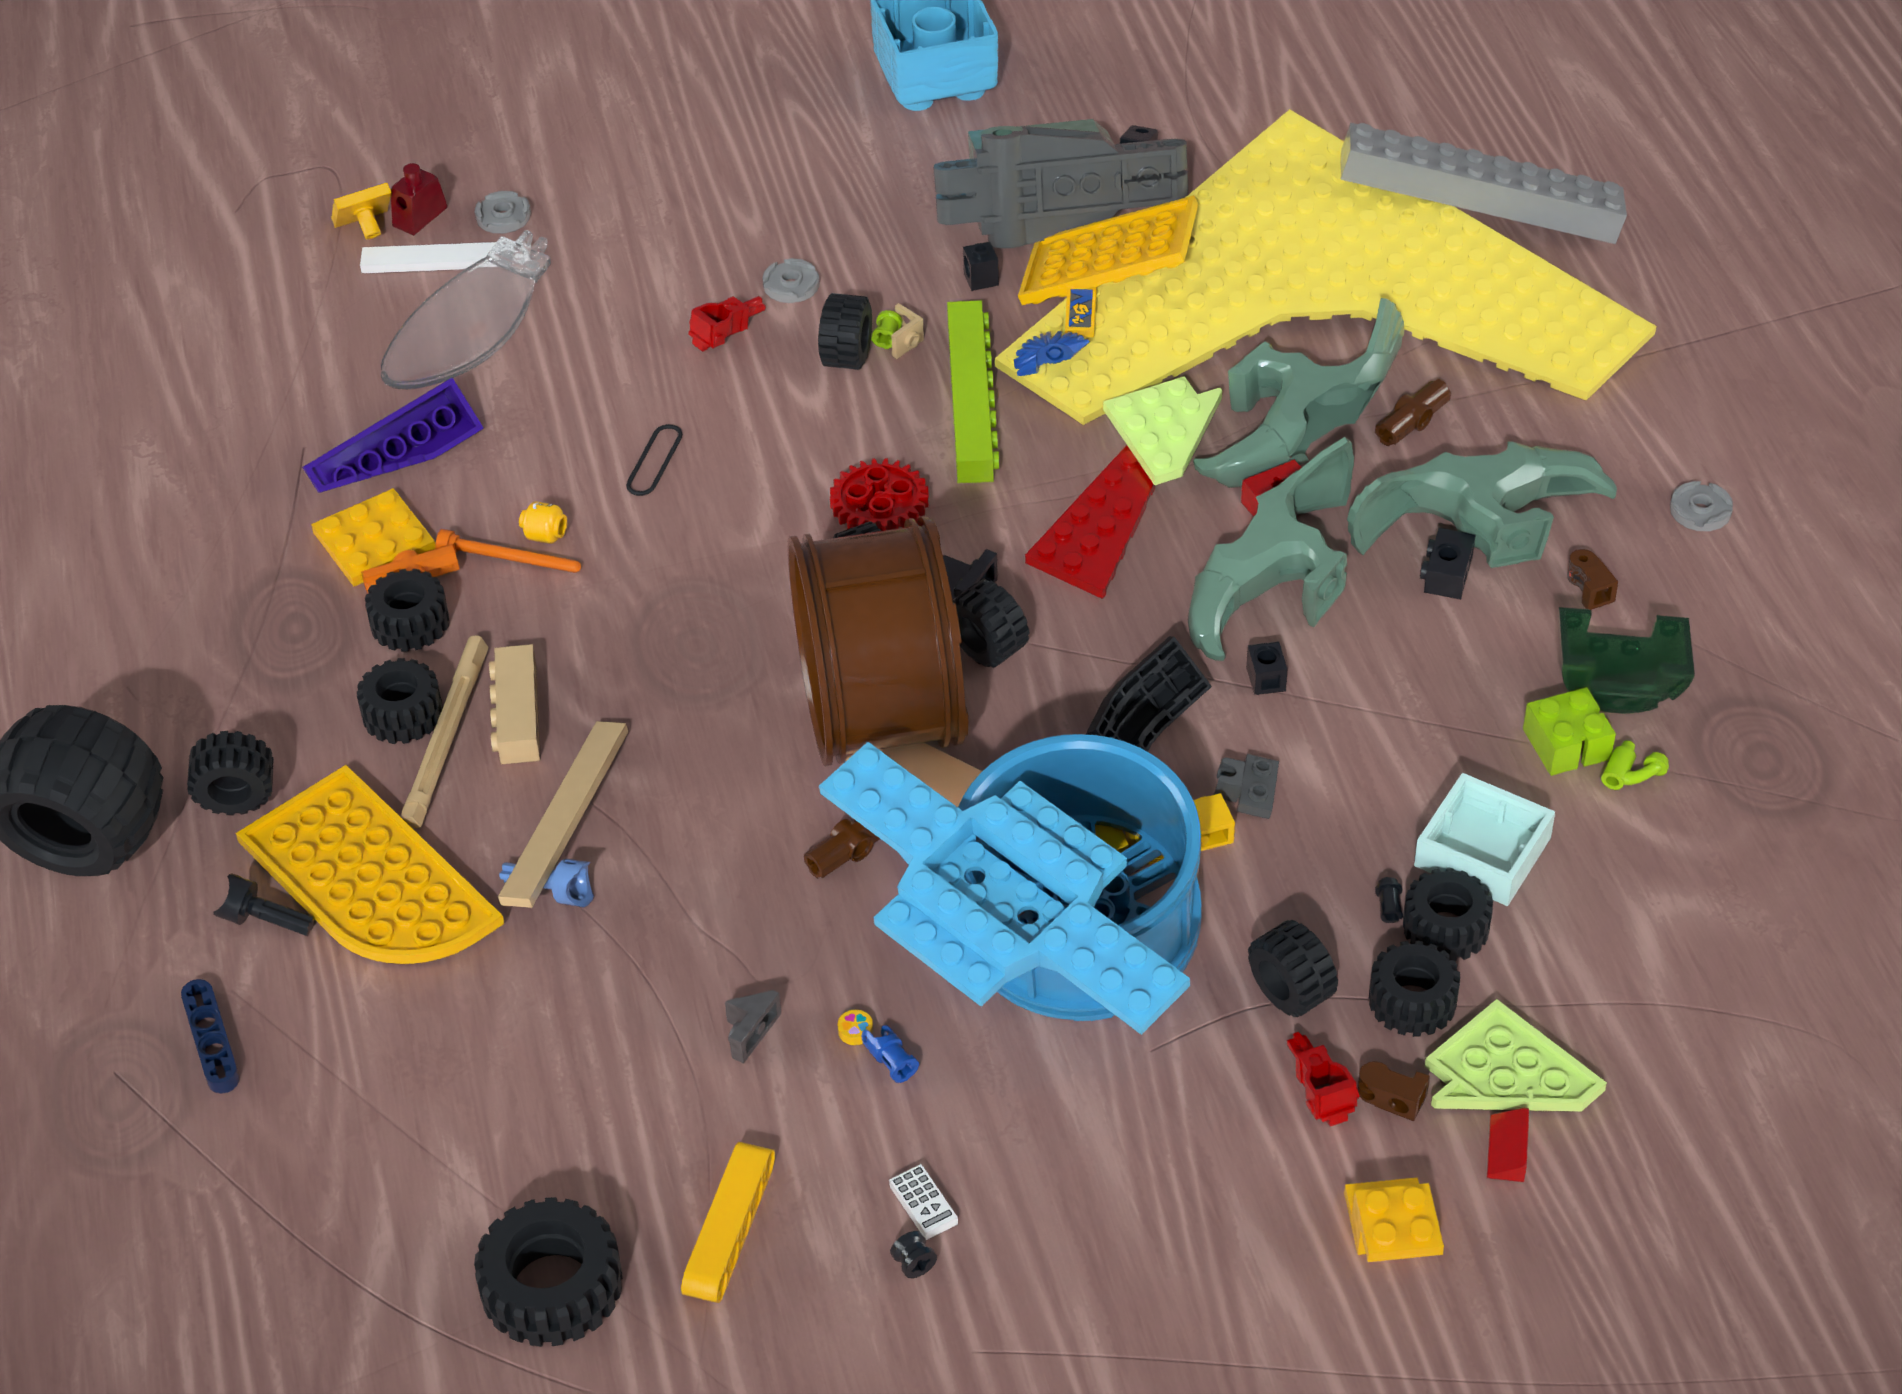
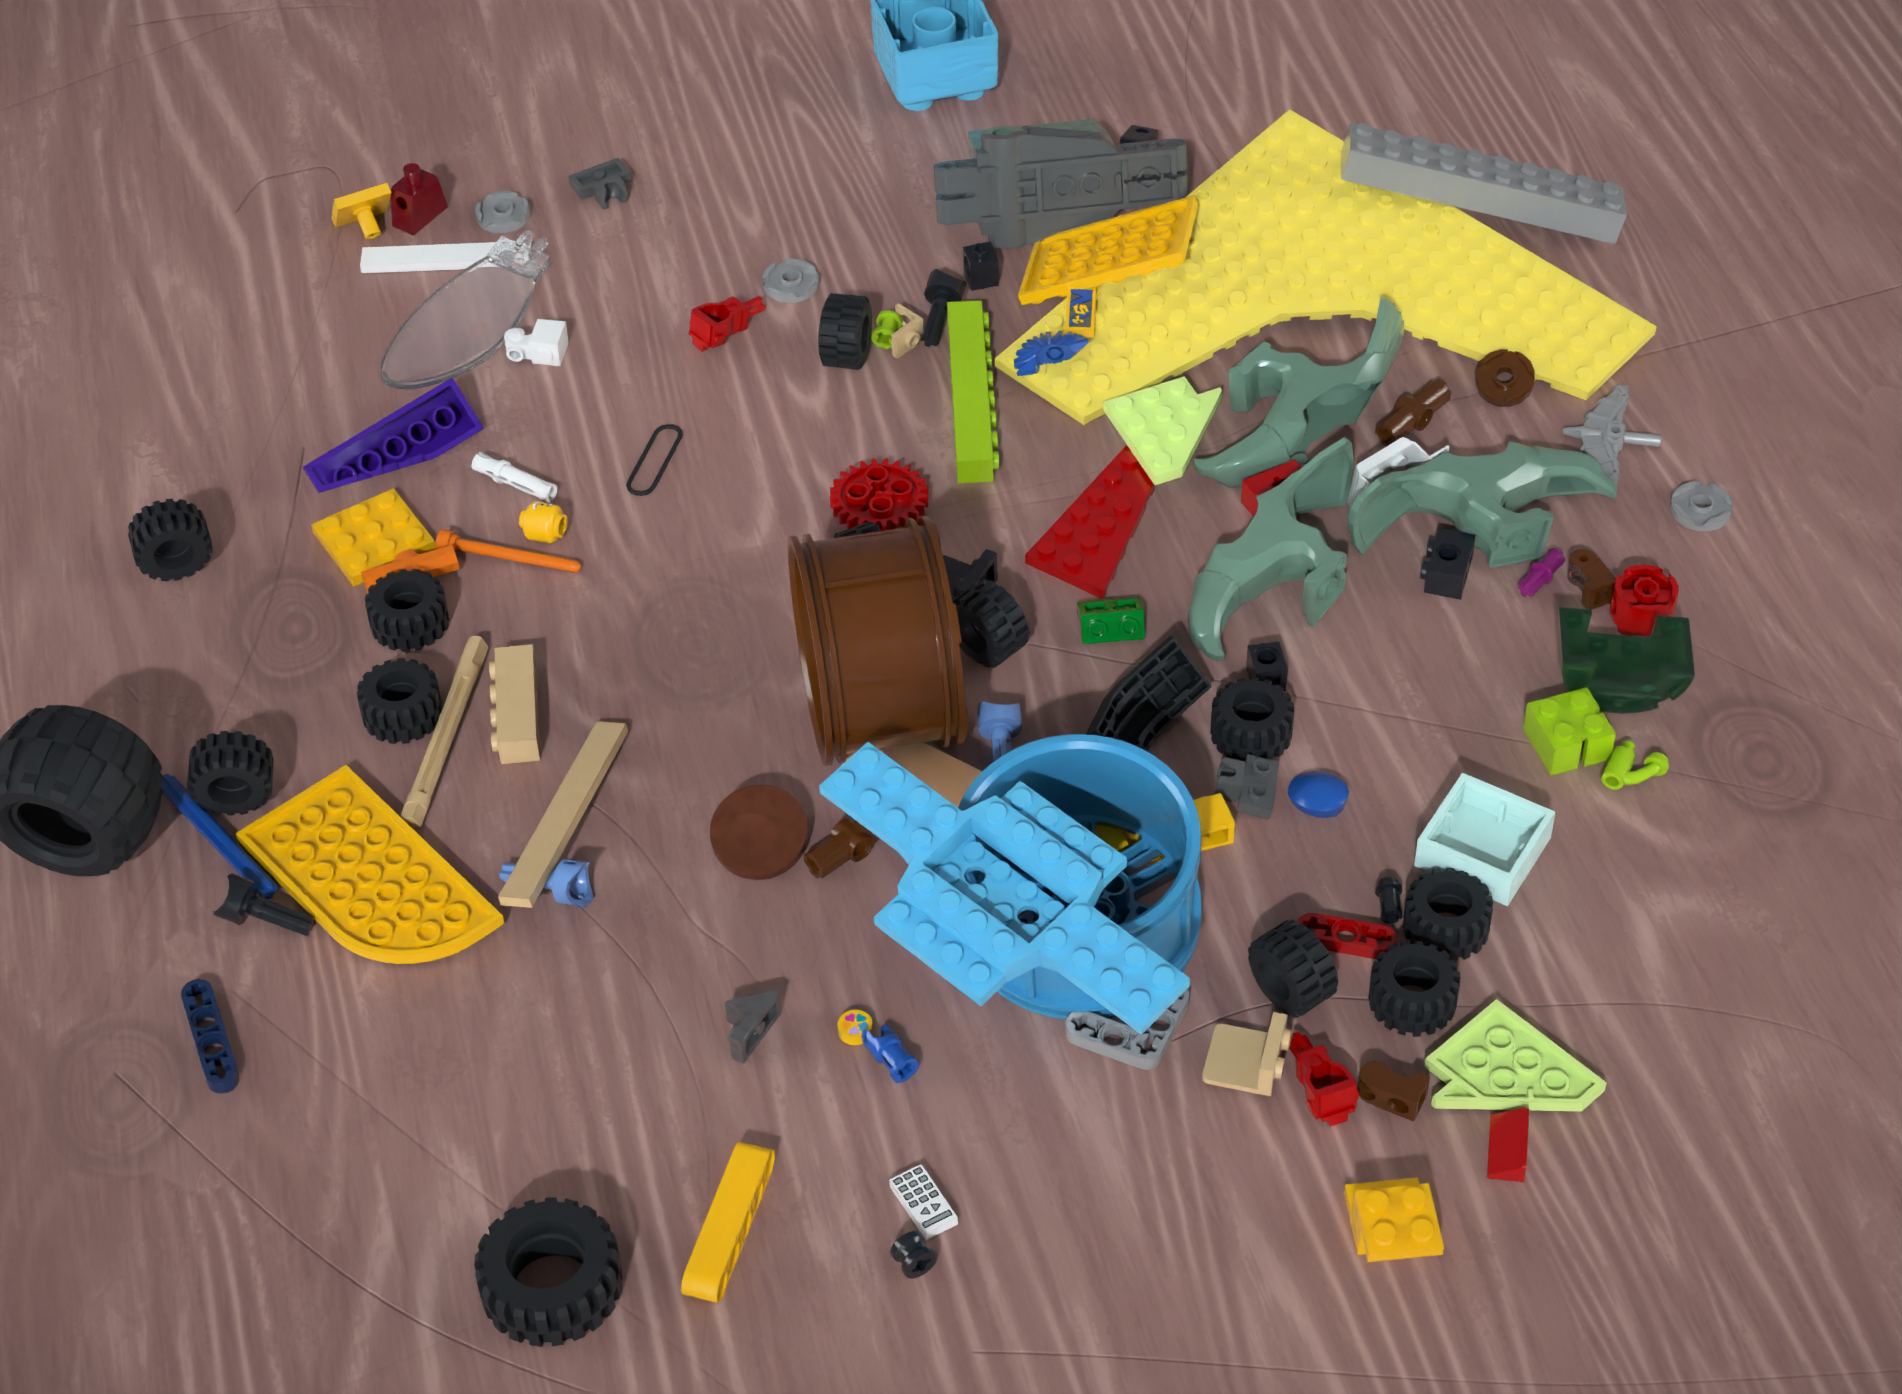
(170, 540): none -> black tyre
(218, 836): none -> blue axle
(503, 472): none -> white pin
(543, 346): none -> white brick
(603, 181): none -> dark grey plate
(759, 832): none -> copper piece
(940, 290): none -> black piece
(999, 725): none -> medium blue piece
(1111, 620): none -> green bracket
(1133, 1042): none -> light grey beam
(1247, 1057): none -> tan bracket
(1255, 701): none -> black tyre
(1318, 794): none -> blue hat
(1359, 928): none -> red beam
(1393, 458): none -> white piece
(1505, 393): none -> reddish brown tile
(1541, 572): none -> magenta axle
(1605, 432): none -> light grey bar
(1640, 597): none -> red brick

